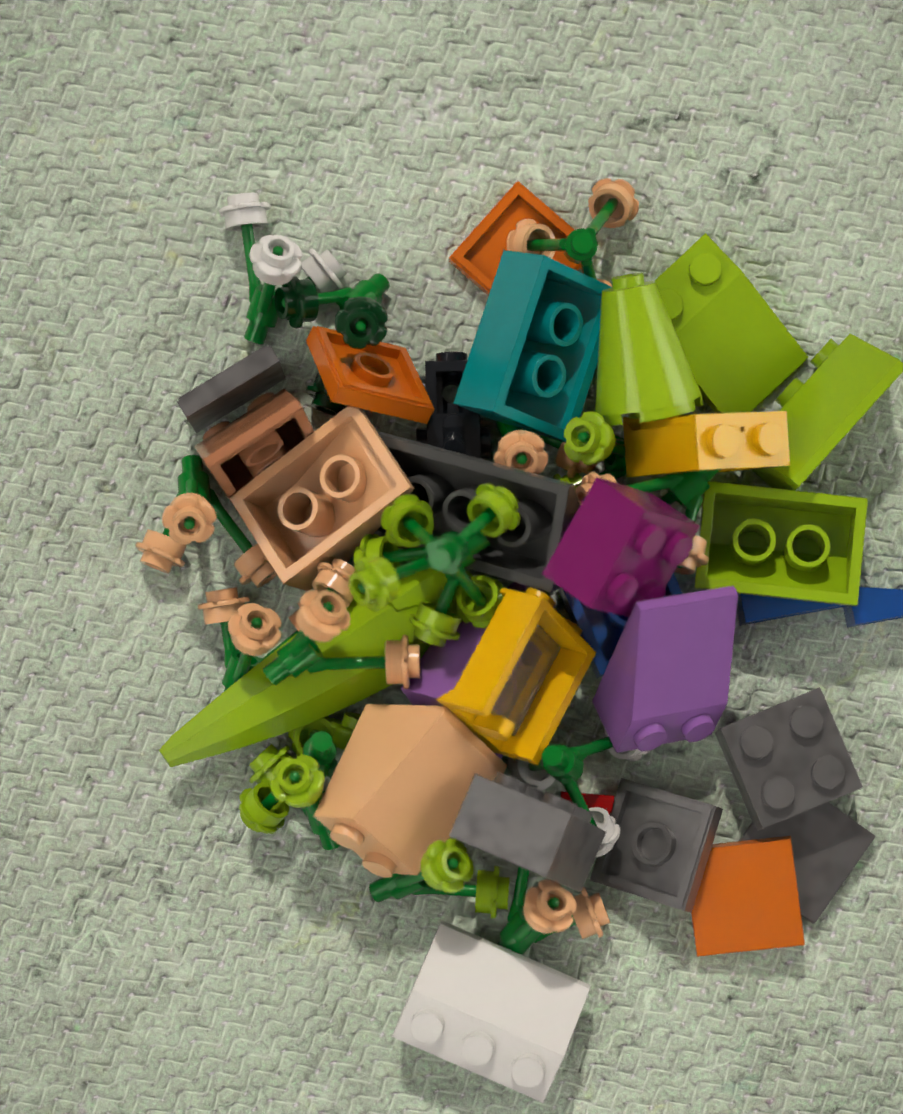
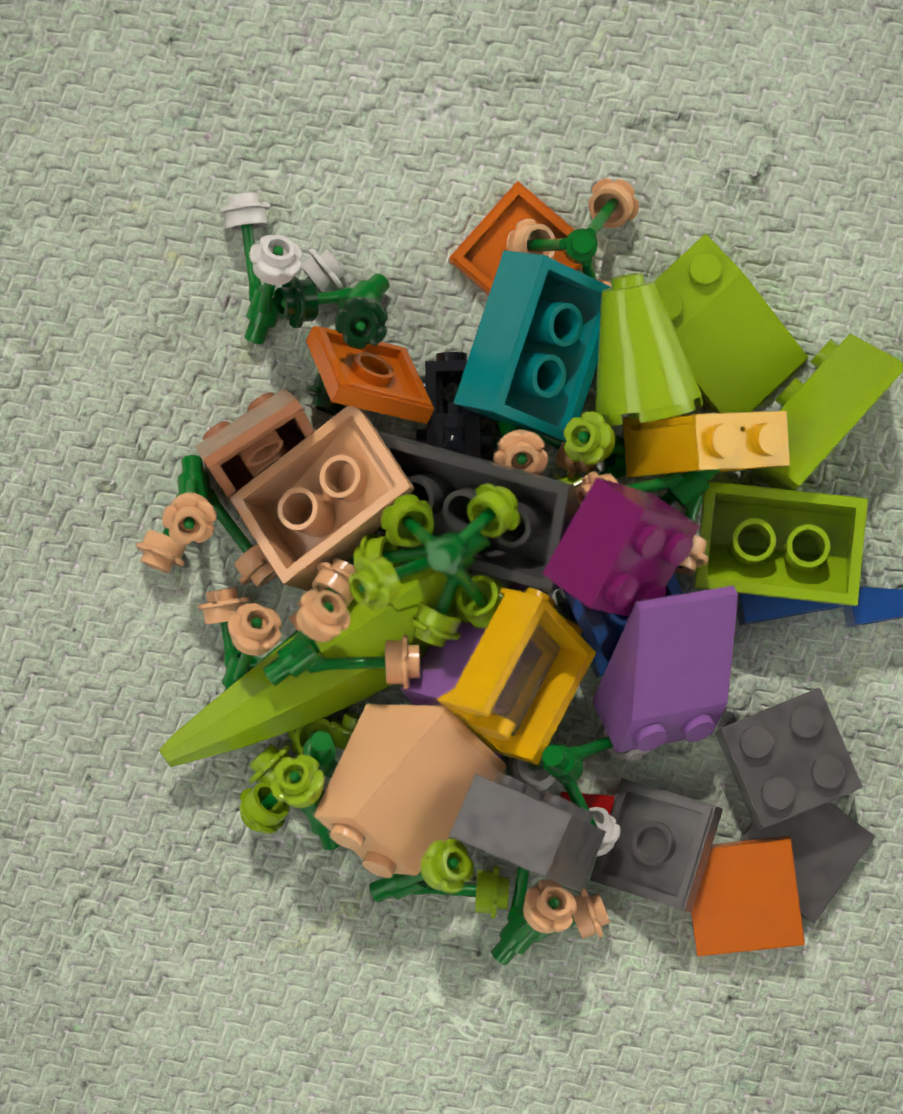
(231, 388): flat silver tile -> none
(492, 1011): white slope -> none

